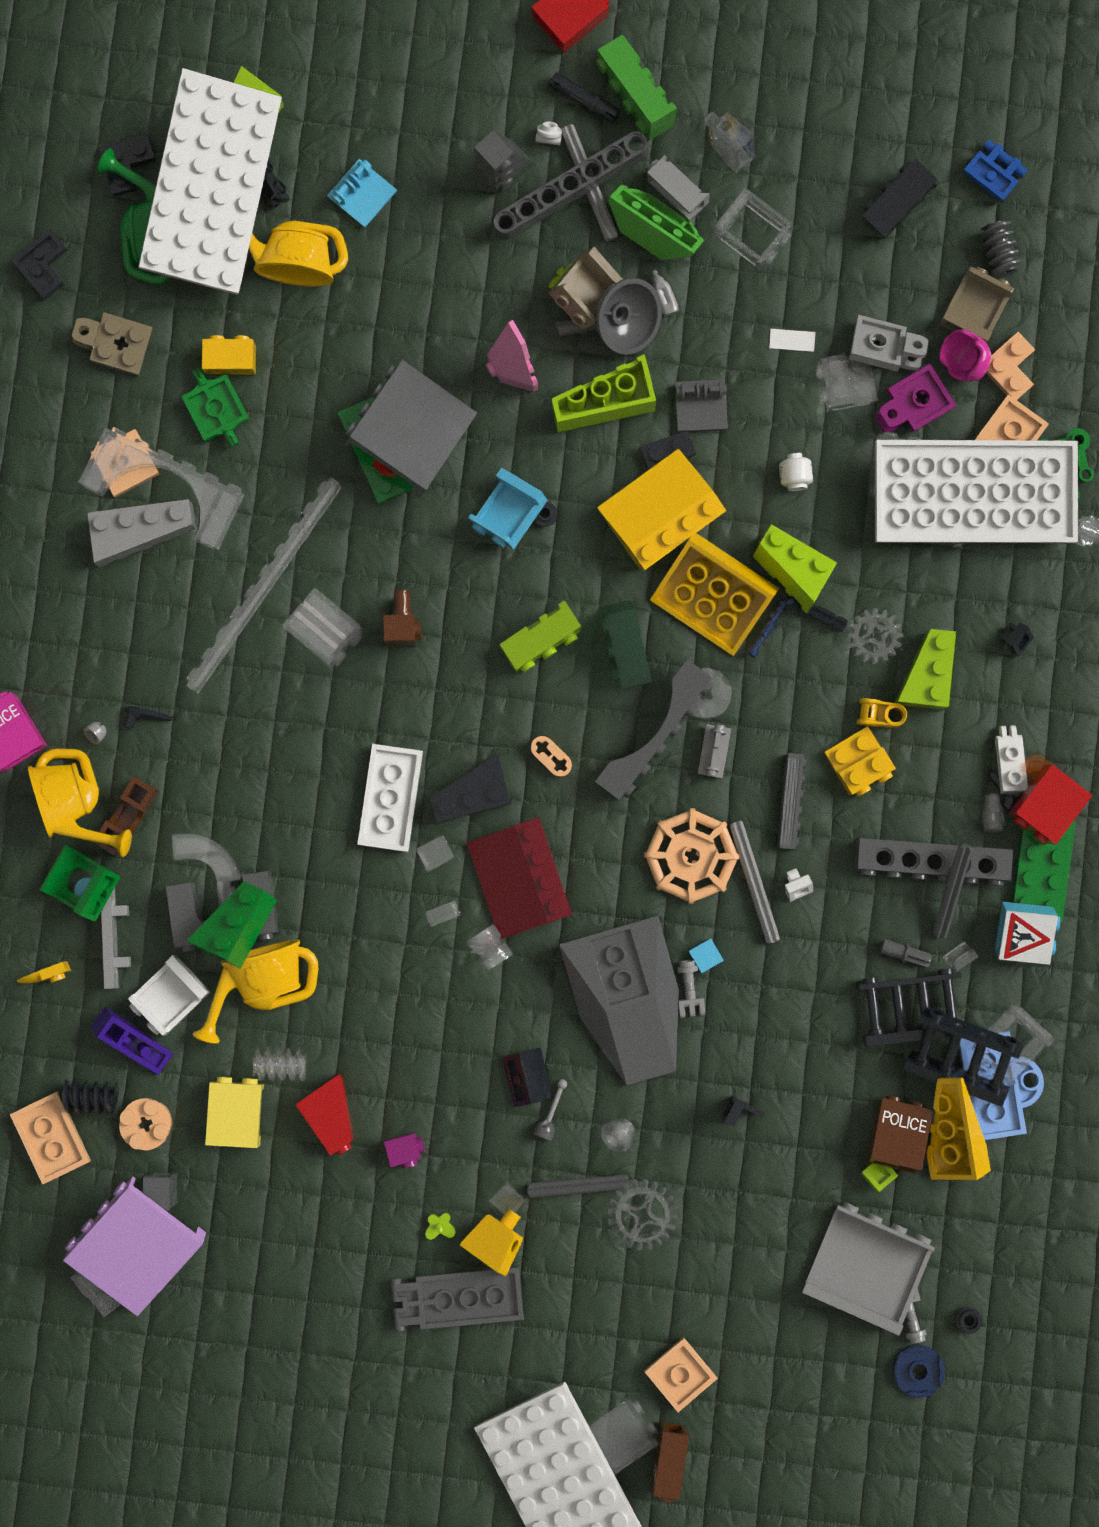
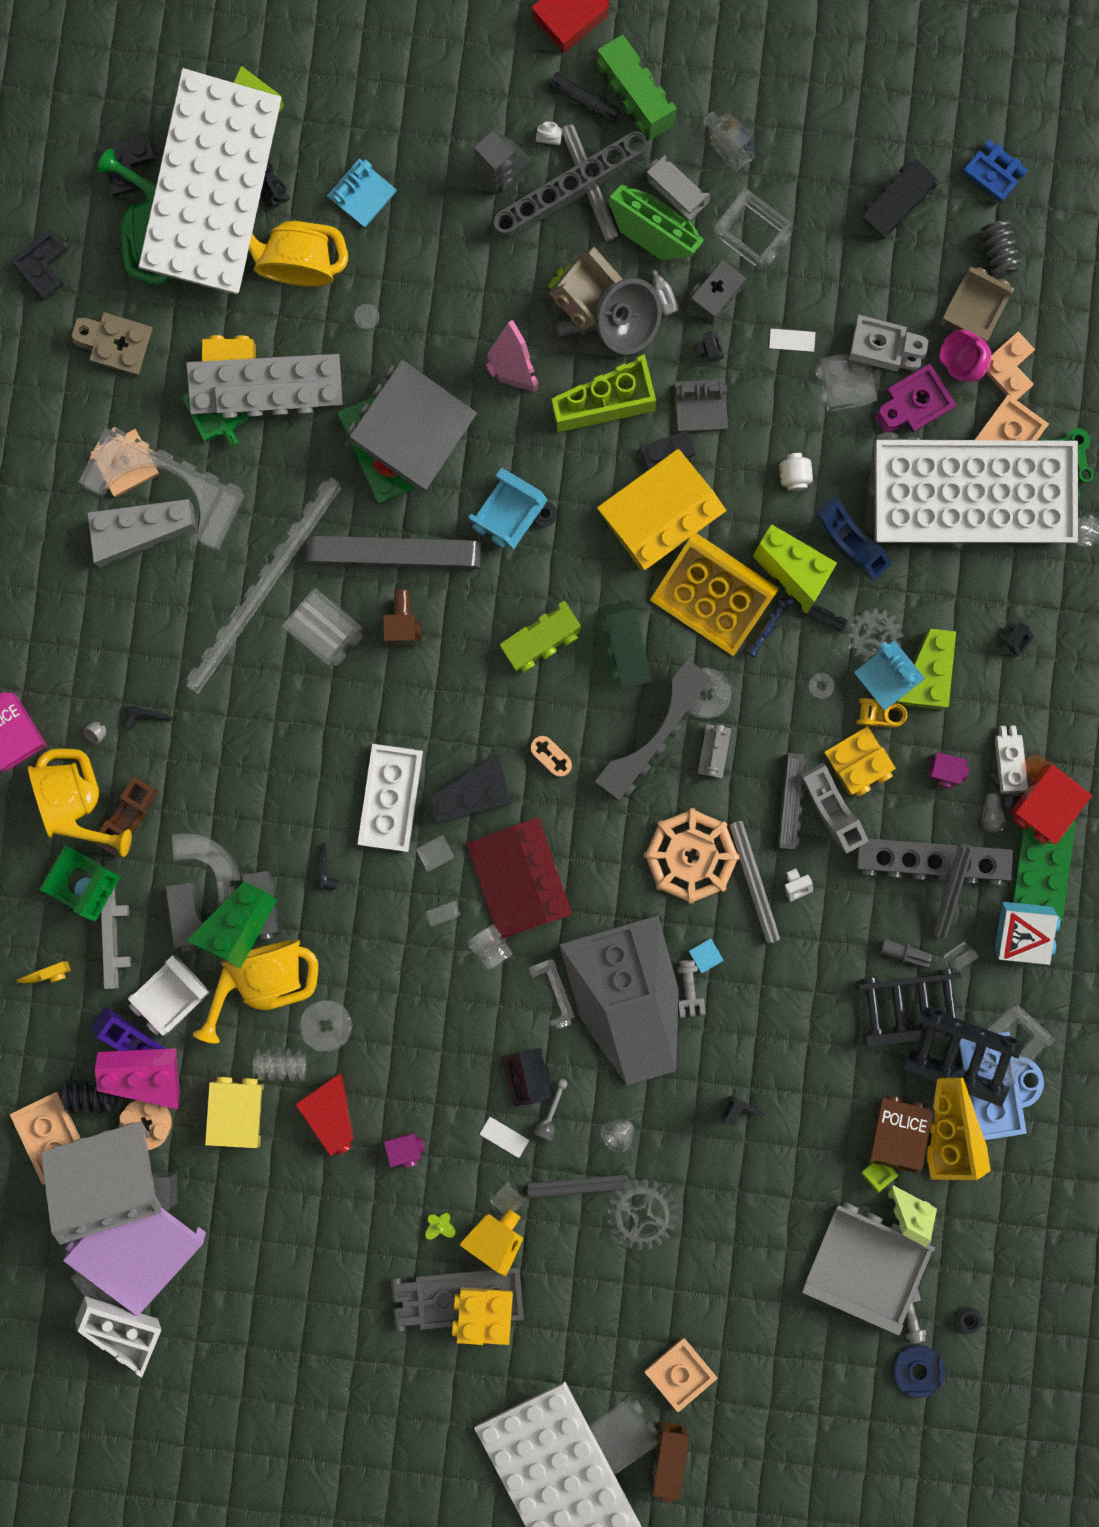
(99, 1183): none -> light grey panel
(119, 1332): none -> white wedge
(140, 1075): none -> dark pink wedge
(264, 384): none -> light grey plate
(322, 879): none -> black bar
(323, 1011): none -> clear plate
(366, 316): none -> clear plate
(393, 552): none -> dark grey beam
(483, 1316): none -> yellow plate
(504, 1137): none -> white sticker
(567, 1014): none -> clear panel
(711, 347): none -> black tile
(712, 304): none -> dark grey brick
(827, 680): none -> clear plate
(832, 809): none -> light grey arch
(850, 541): none -> dark blue arch
(889, 674): none -> medium azure hinge
(914, 1215): none -> yellowish green wing
(948, 770): none -> magenta brick

